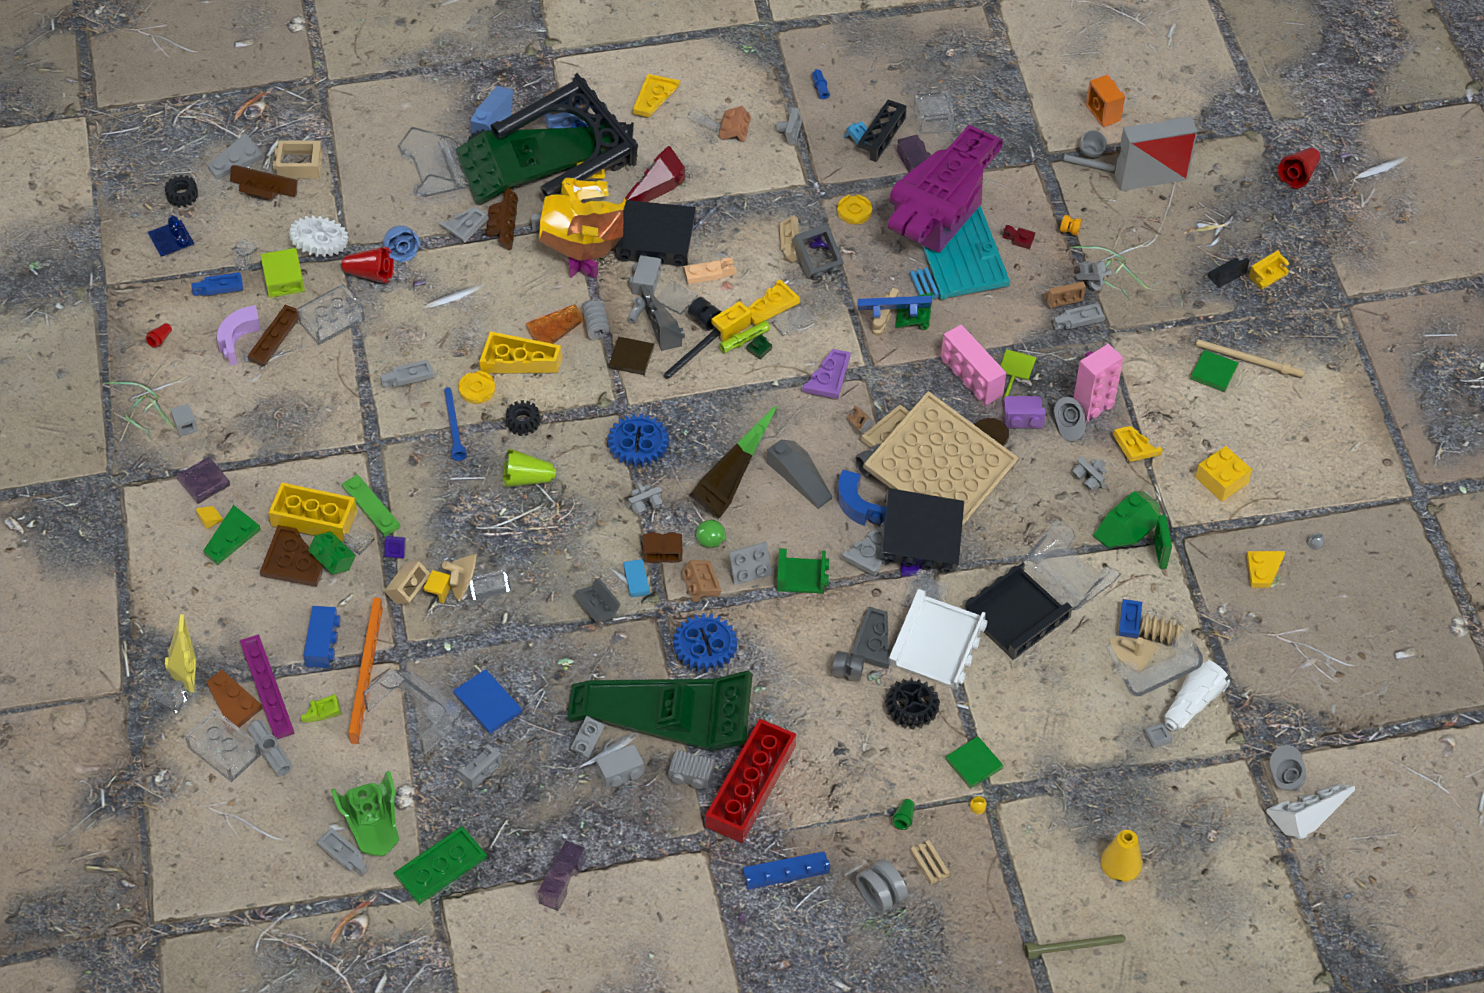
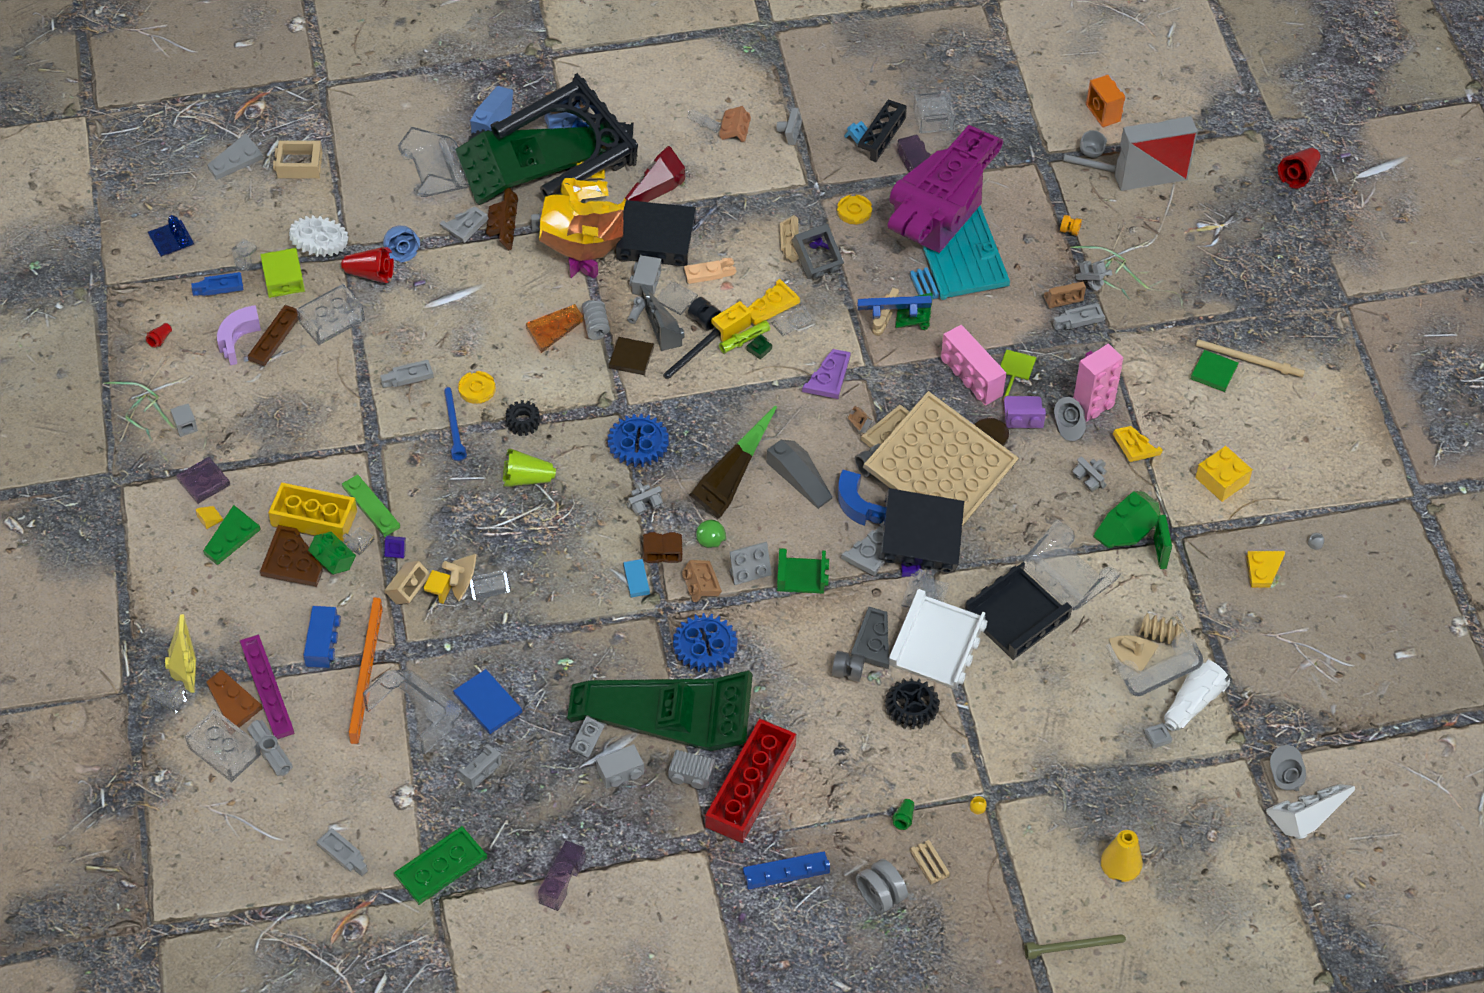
(181, 183): black tyre -> none
(261, 183): reddish brown bracket -> none
(322, 709): lime slope -> none
(375, 828): bright green piece -> none
(519, 355): yellow wedge -> none
(598, 601): dark grey bracket -> none
(653, 94): yellow wing -> none
(820, 84): blue axle -> none
(974, 762): green tile -> none
(1021, 238): dark red plate -> none
(1130, 618): blue plate -> none
(1228, 272): black panel -> none
(1269, 270): yellow hinge -> none

